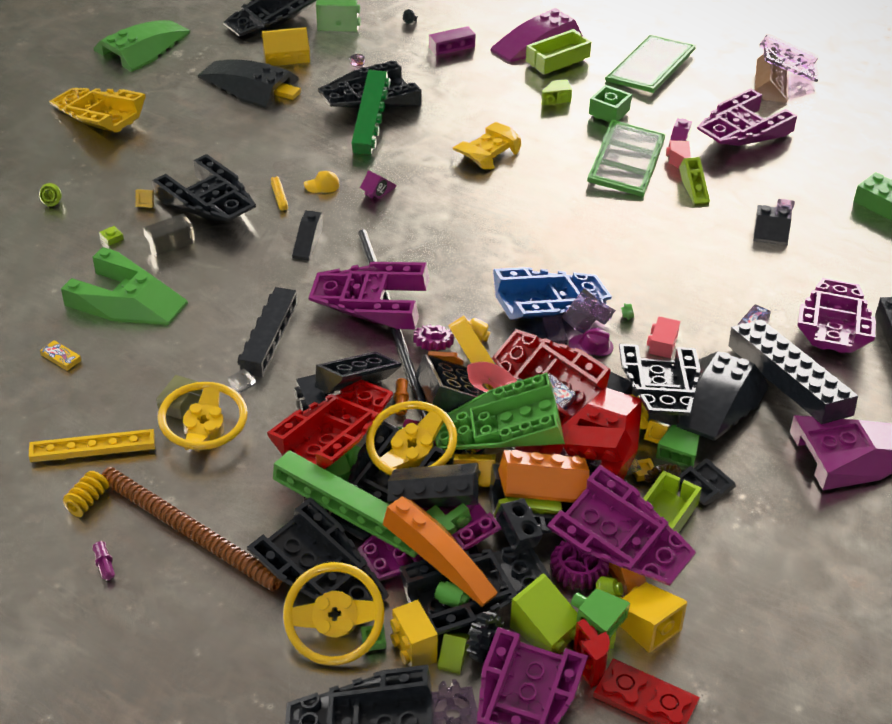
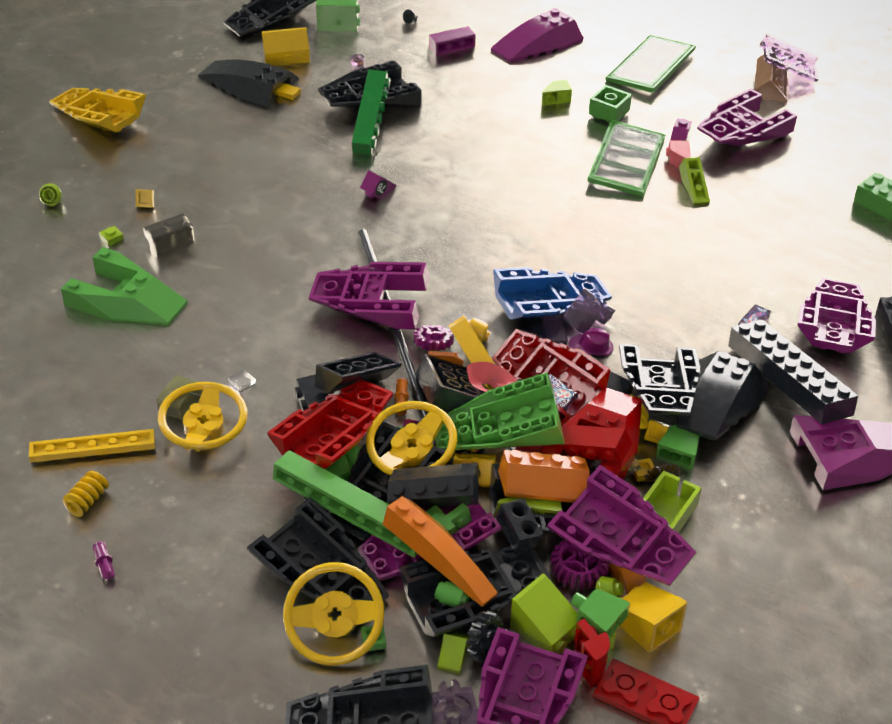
(60, 355): yellow tile -> none
(142, 42): bright green wedge -> none
(191, 528): dark orange piece -> none
(215, 197): black wedge -> none
(268, 331): black brick -> none
(279, 193): yellow axle -> none
(308, 235): black slope -> none
(323, 183): yellow piece -> none
(414, 635): yellow brick -> none
(495, 141): yellow piece -> none
(558, 51): lime piece -> none
(627, 311): bright green plate -> none
(663, 337): coral brick -> none
(711, 480): black slope -> none
(772, 224): black slope -> none
(785, 203): clear purple tile -> none

